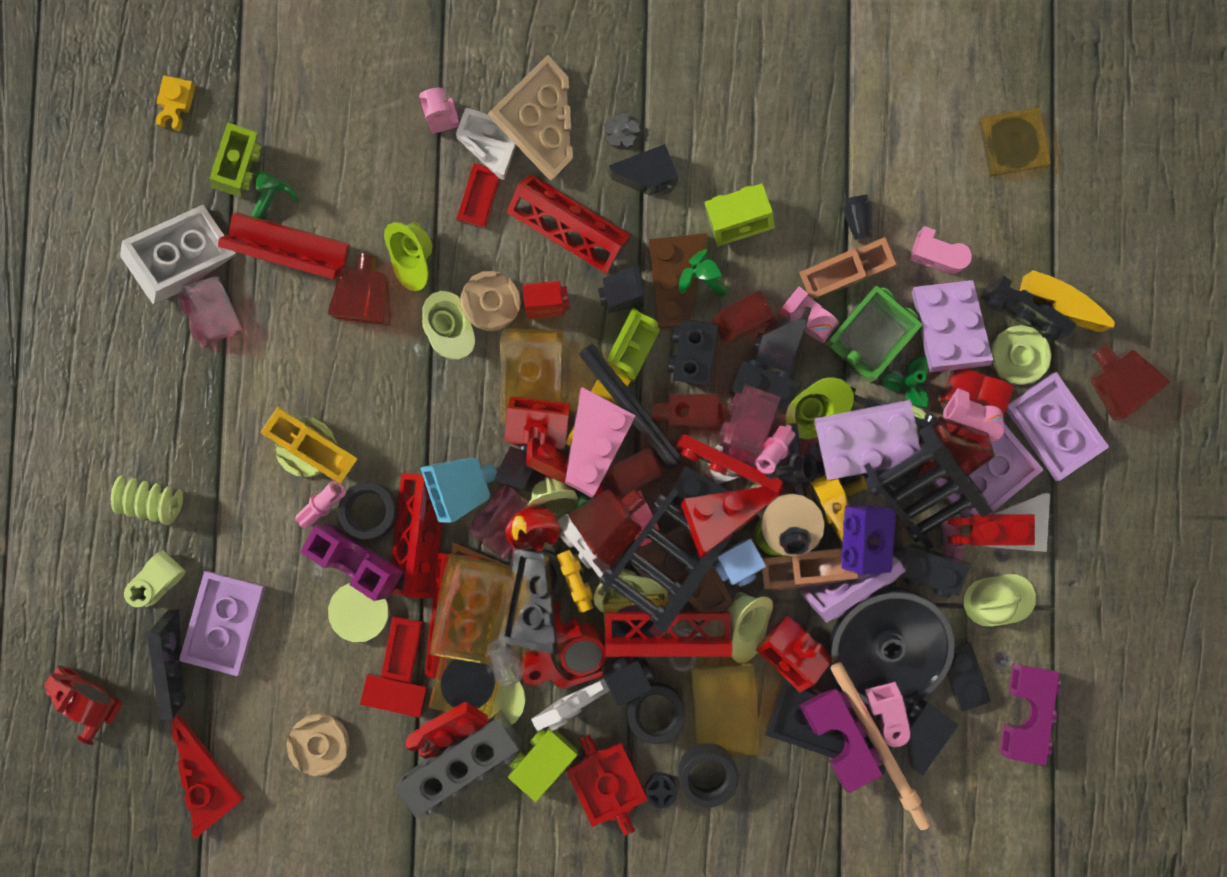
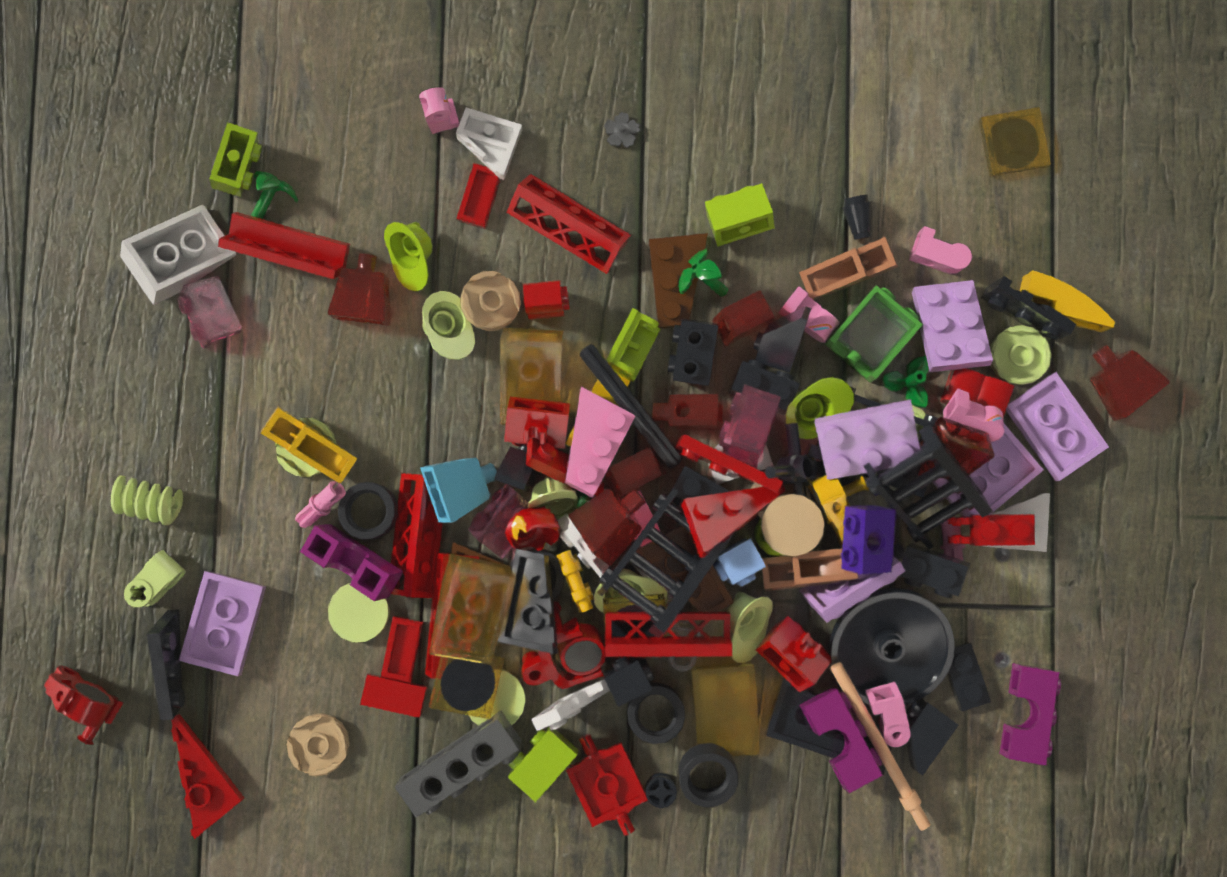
(175, 97): yellow plate -> none
(446, 729): red hinge -> none
(505, 664): clear cone -> none
(539, 117): tan plate -> none
(622, 290): black slope -> none
(647, 172): black slope -> none
(775, 449): bright pink axle -> none
(795, 540): black plate -> none
(999, 600): yellowish green piece -> none

